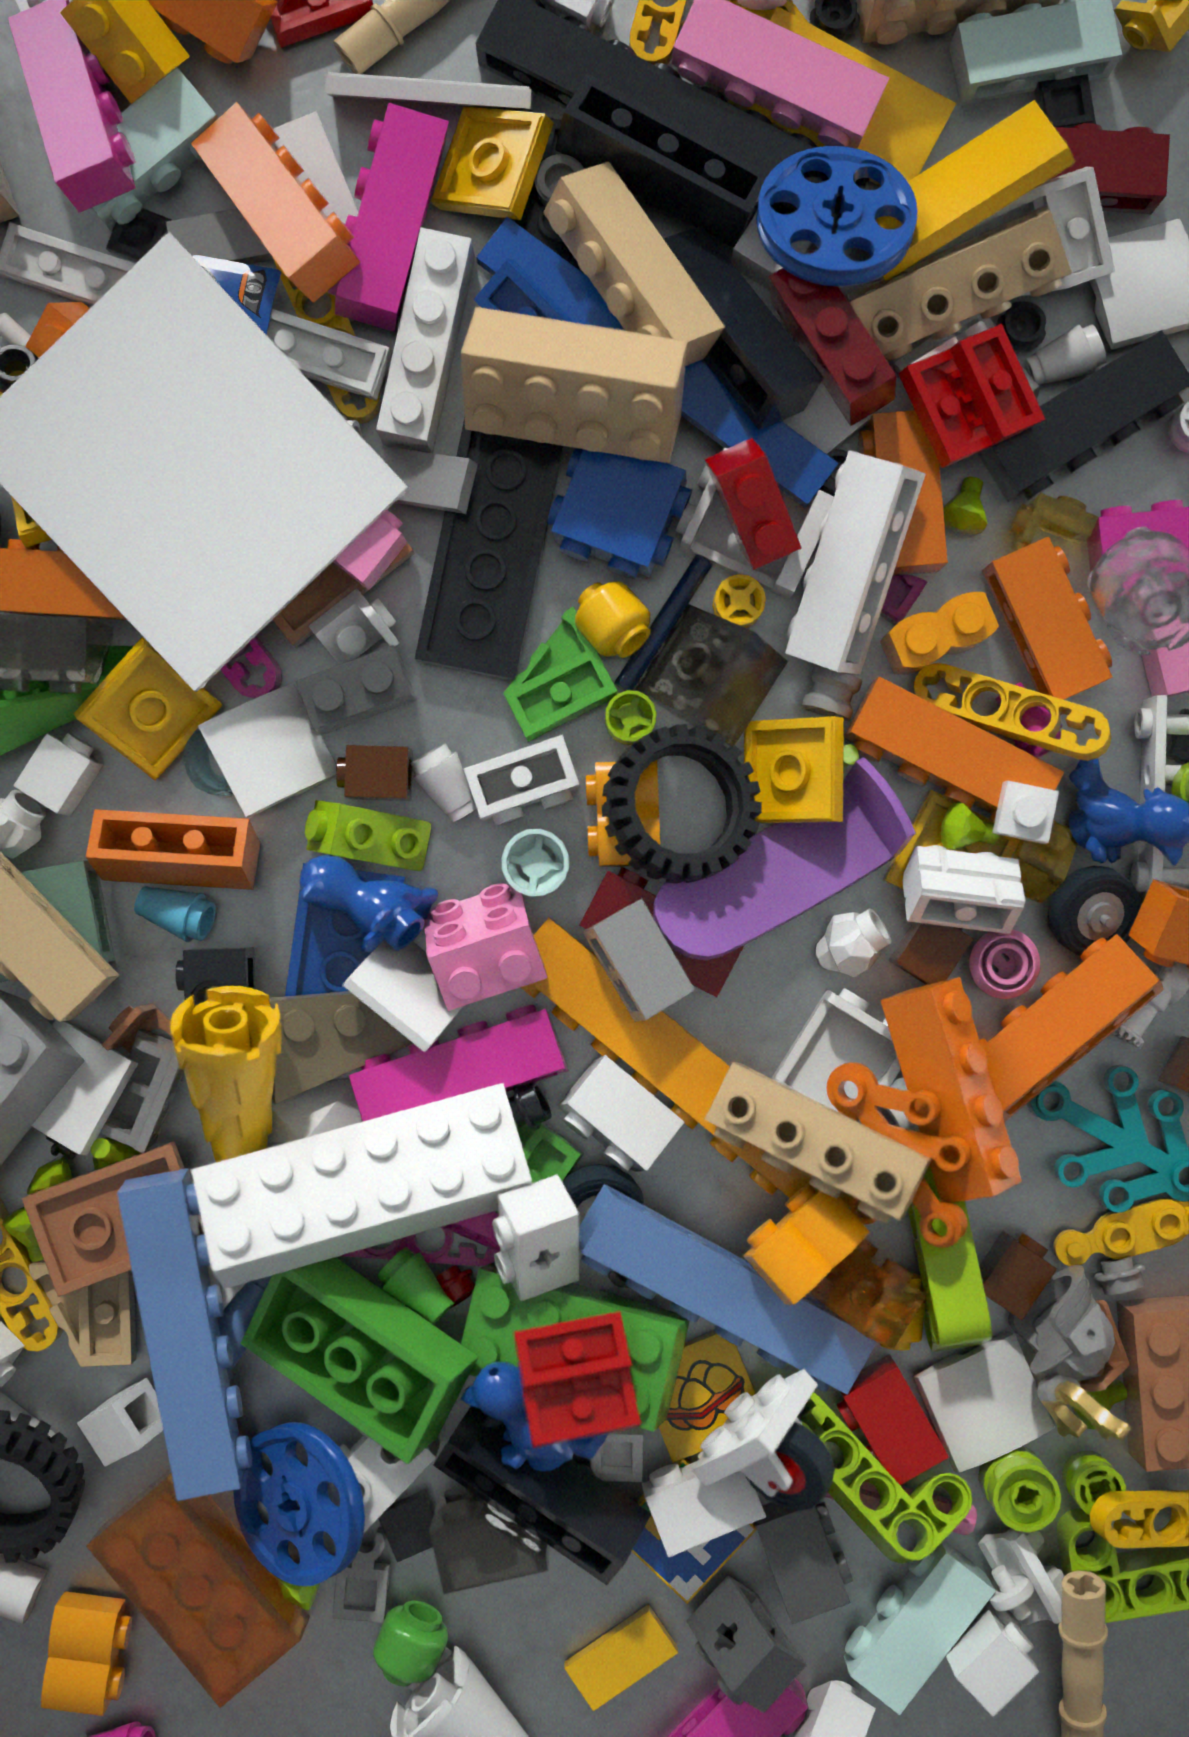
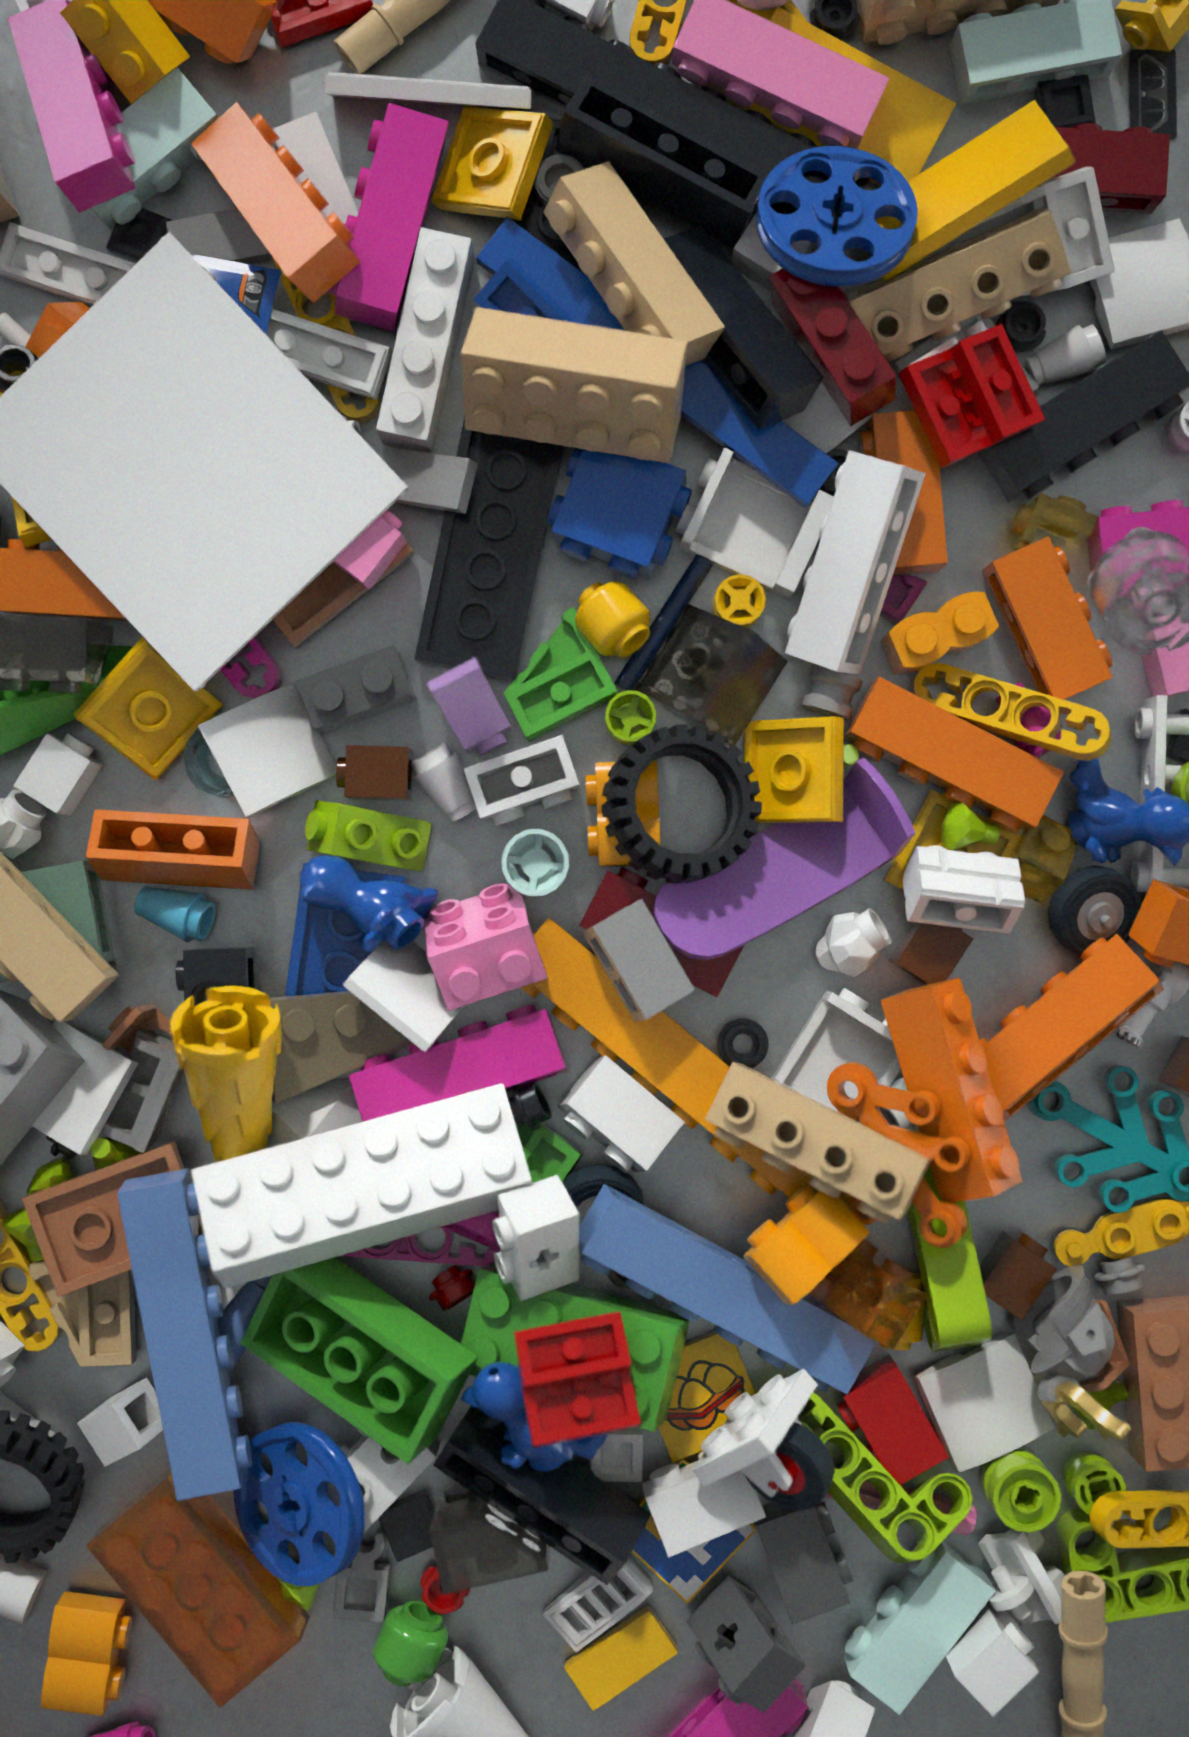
(354, 627): white bracket -> none
(415, 1286): bright green cone -> none
(434, 1596): none -> red plate
(471, 708): none -> lavender slope
(638, 1589): none -> white slope
(753, 503): red brick -> none
(759, 1046): none -> black plate
(965, 511): lime rock -> none
(1014, 974): bright pink cone -> none
(1025, 812): white plate -> none
(1153, 90): none -> black sticker

